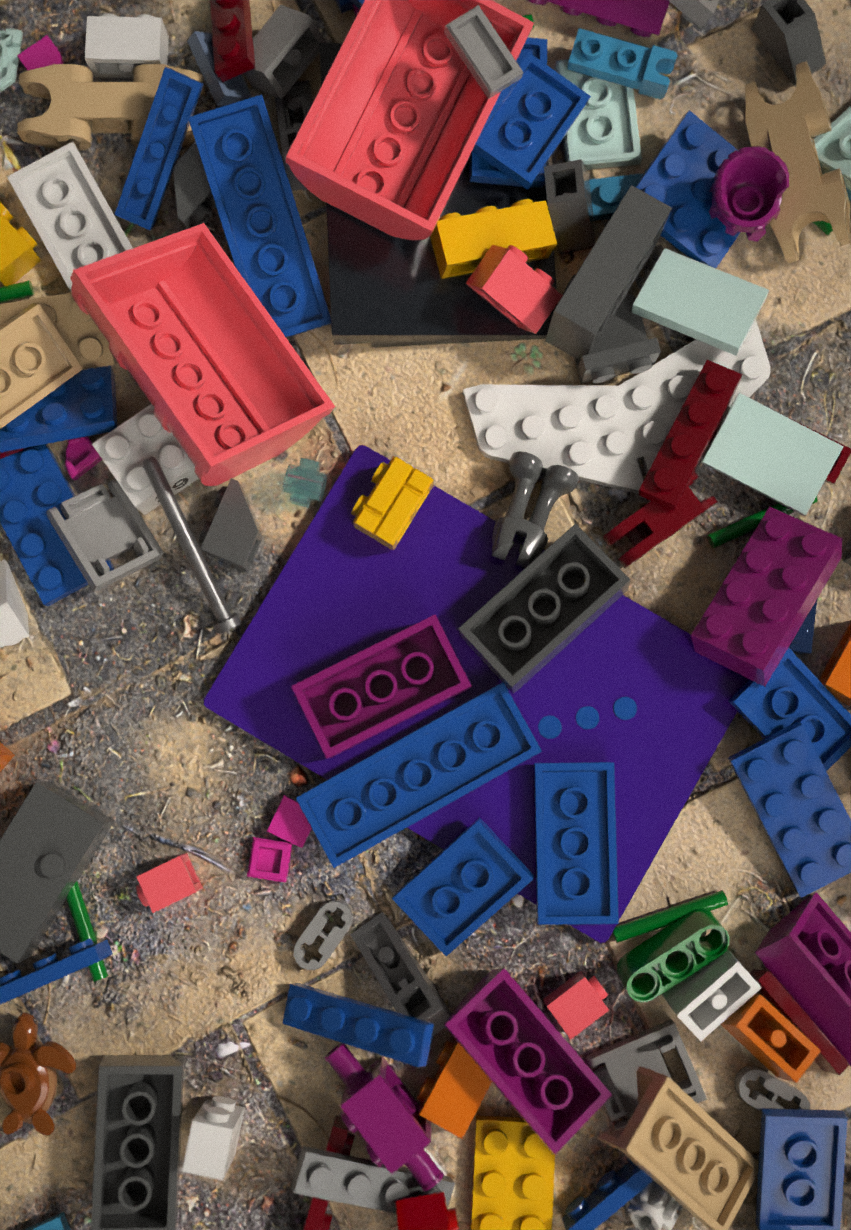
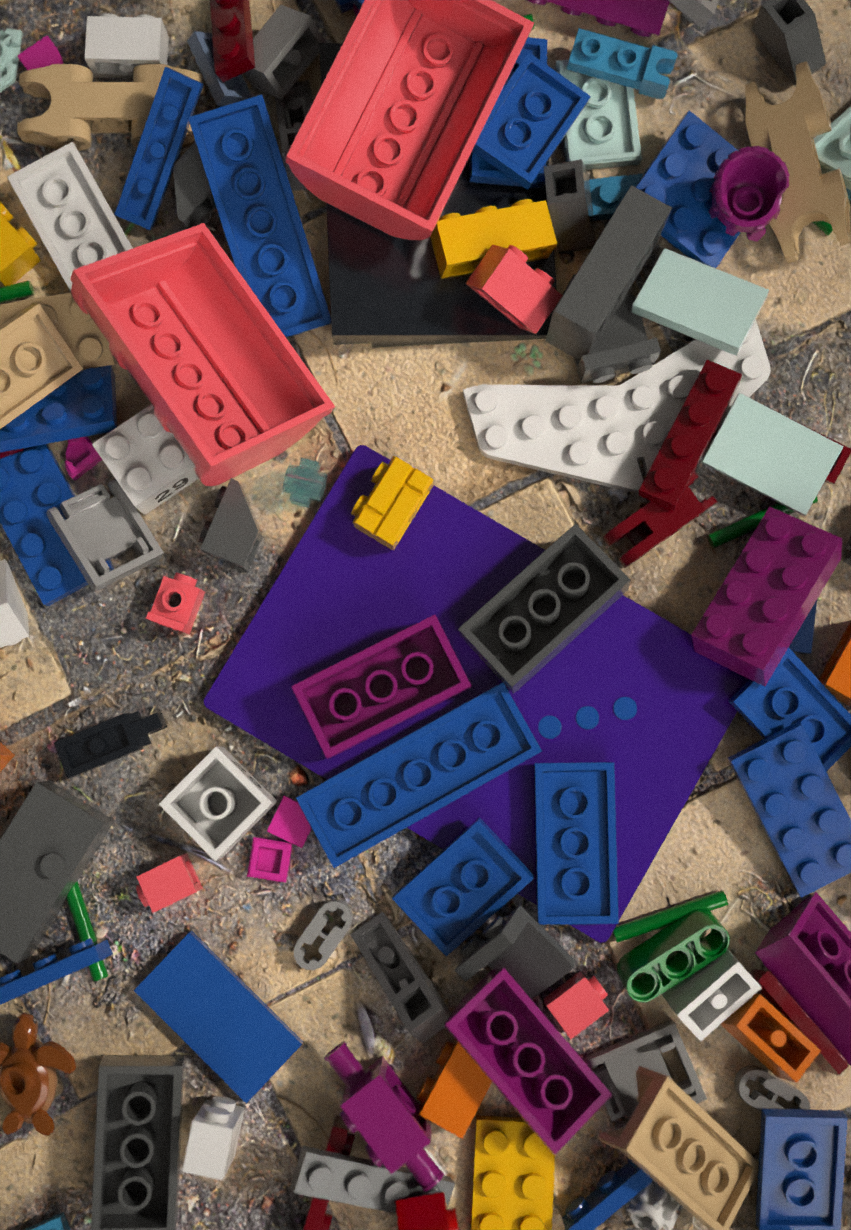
(107, 742): none -> black hinge
(180, 617): none -> coral brick
(218, 802): none -> white brick
(218, 1016): none -> blue tile
(224, 618): flat silver bar -> none
(358, 1024): blue plate -> none
(483, 52): light grey tile -> none
(521, 948): none -> dark grey bracket
(526, 472): dark grey piece -> none

